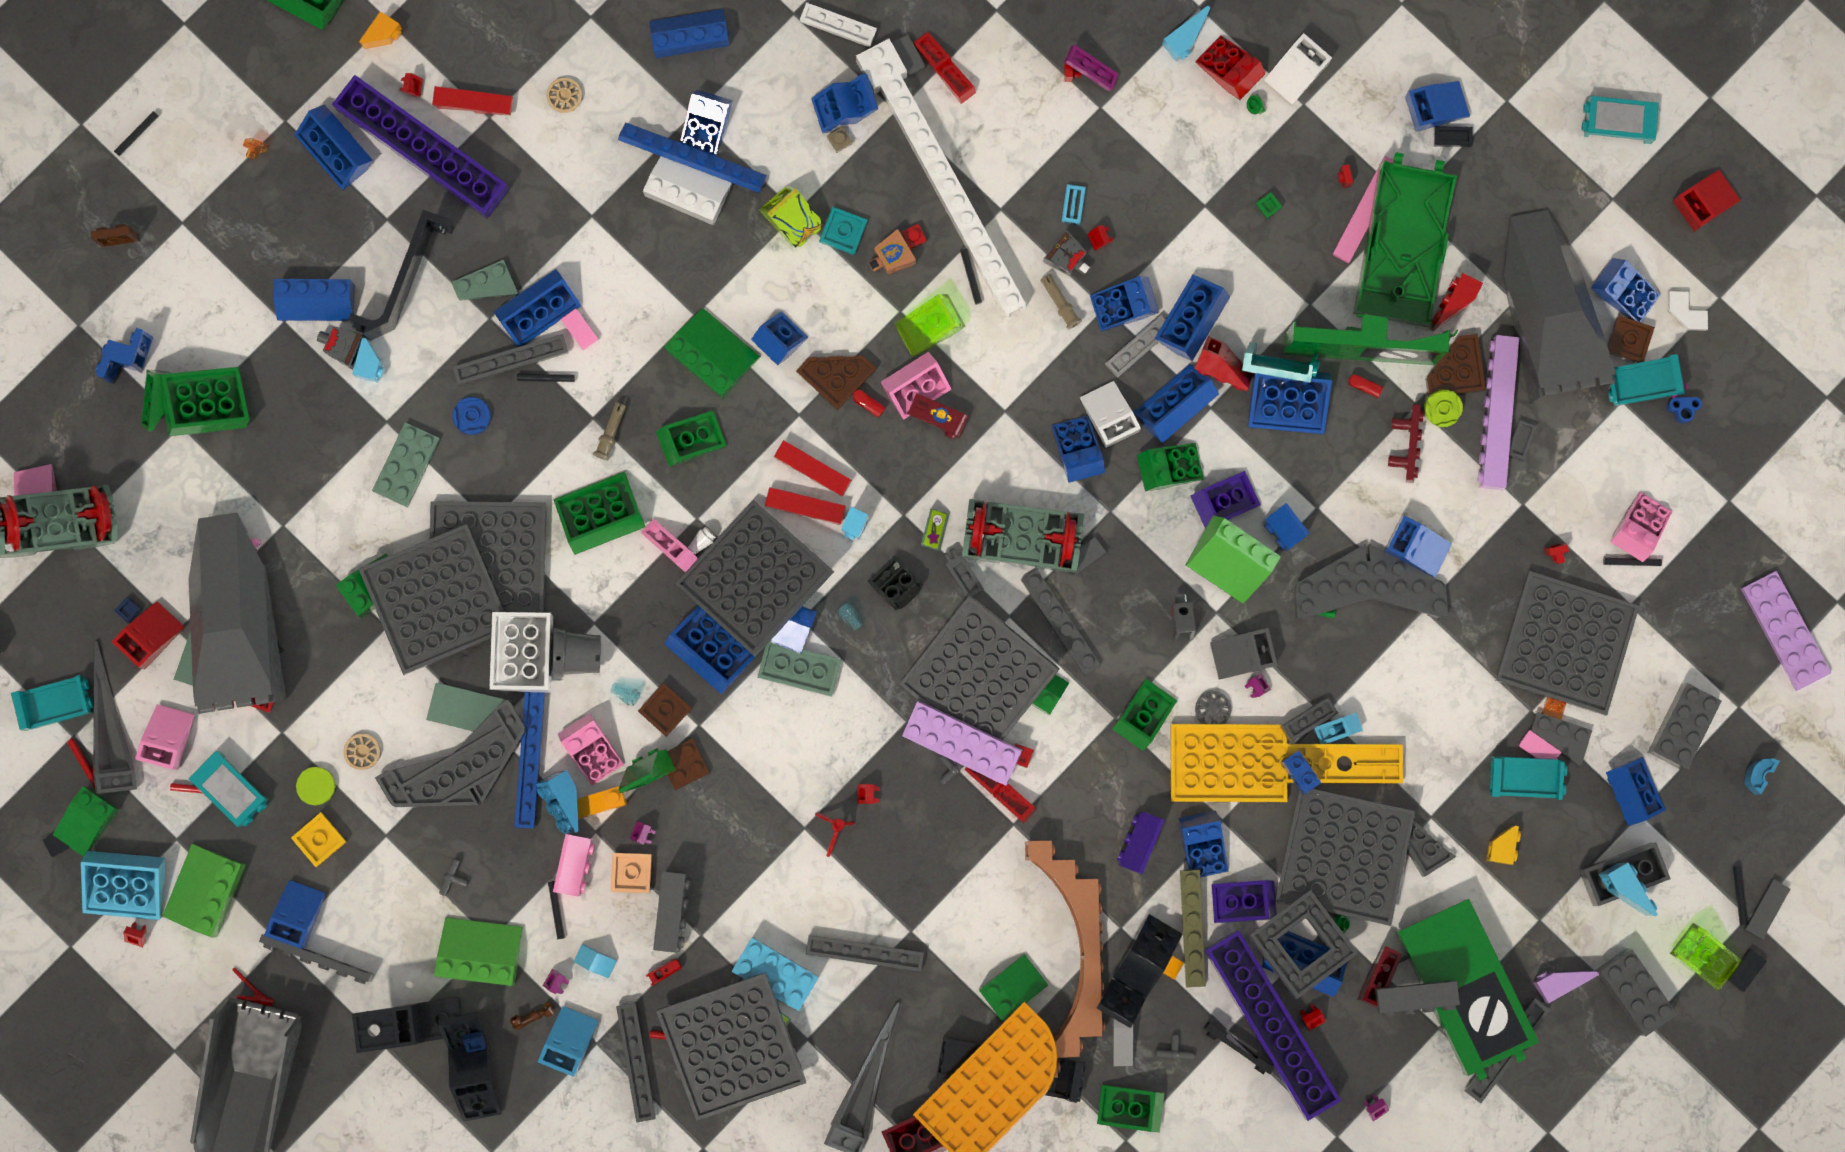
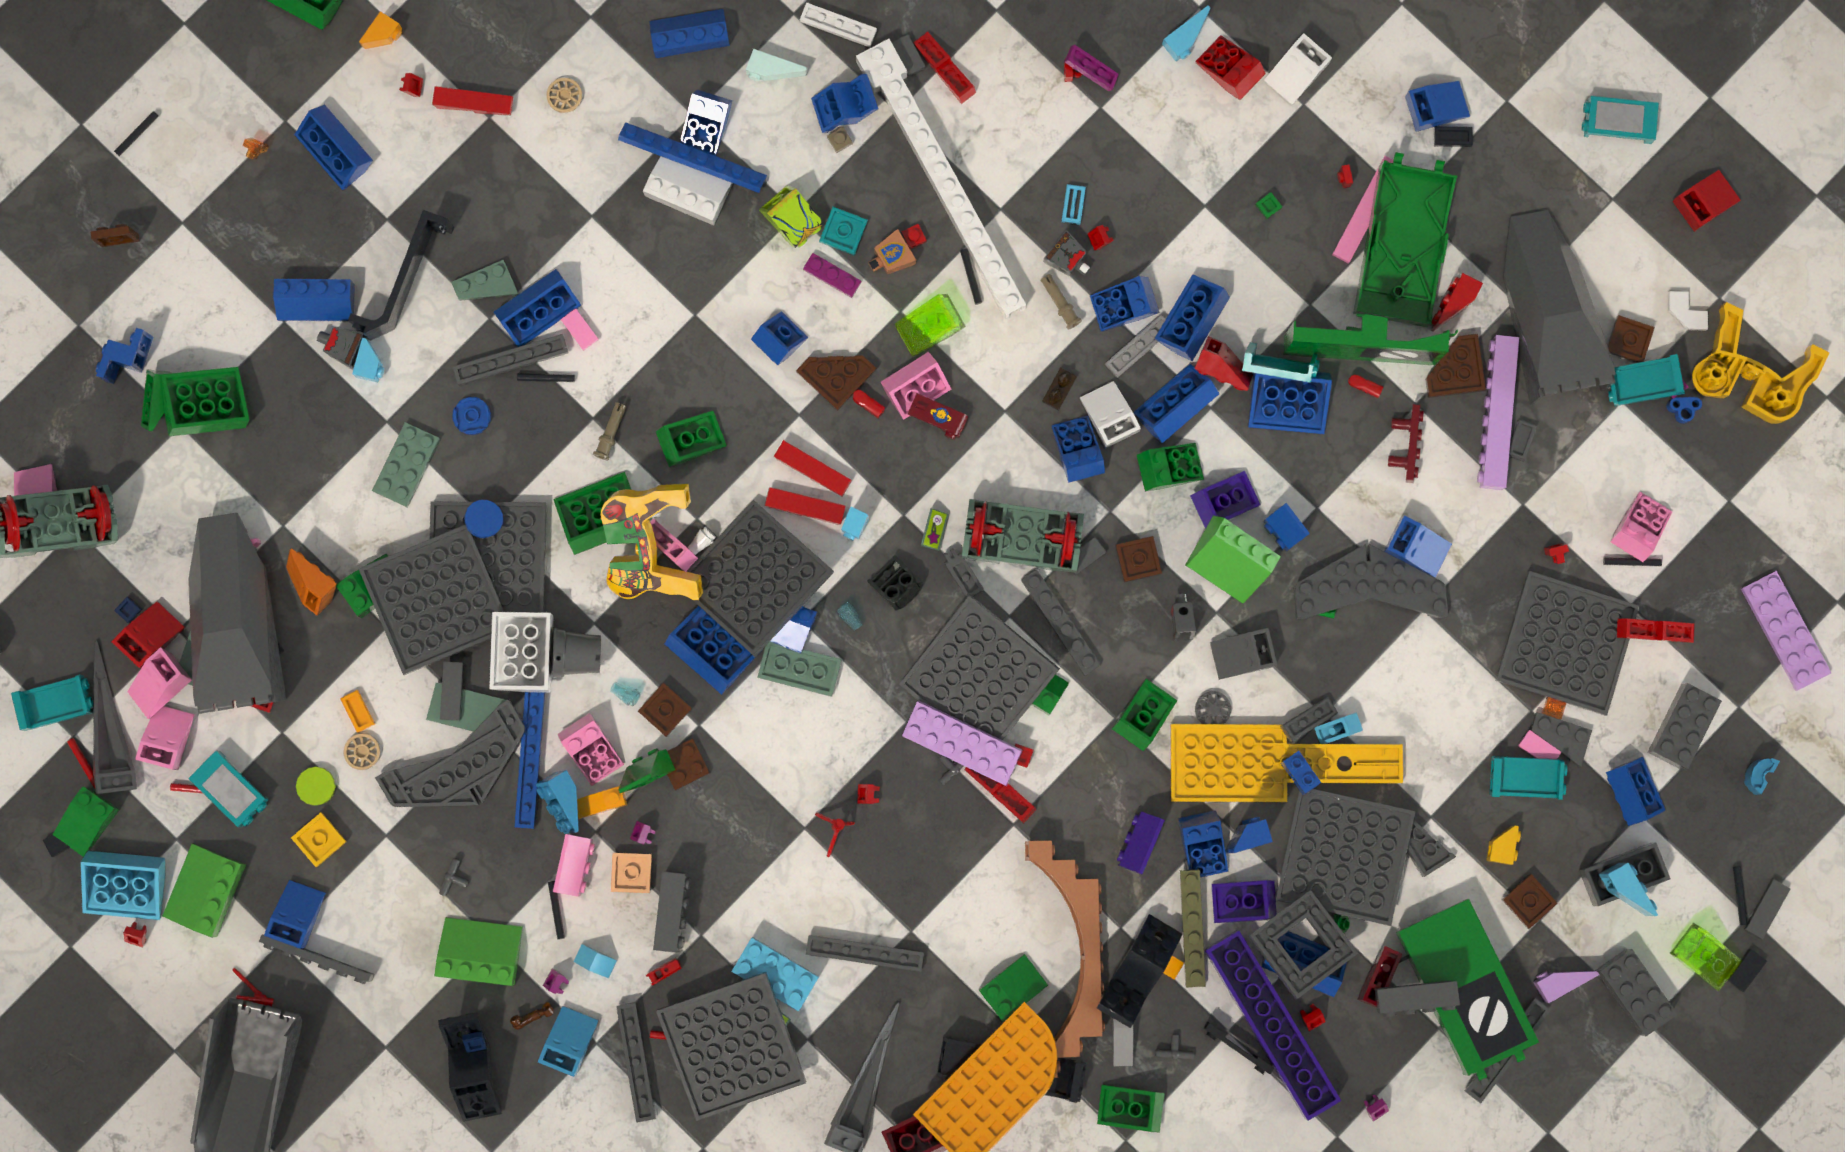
(158, 682): none -> bright pink slope
(312, 585): none -> orange slope
(357, 711): none -> light orange tile
(402, 1024): black bracket -> none
(420, 146): dark purple brick -> none
(451, 691): none -> dark grey tile
(483, 518): none -> blue tile
(627, 521): none -> animal
(711, 353): green slope -> none
(769, 67): none -> light aqua slope
(832, 275): none -> magenta plate
(1059, 389): none -> dark brown tile
(1138, 559): none -> reddish brown plate
(1249, 835): none -> blue slope
(1255, 105): green plate -> none
(1259, 685): magenta tile -> none
(1443, 407): lime tile -> none
(1529, 901): none -> reddish brown plate
(1626, 289): blue slope -> none
(1655, 630): none -> red slope
(1769, 396): none -> yellow animal

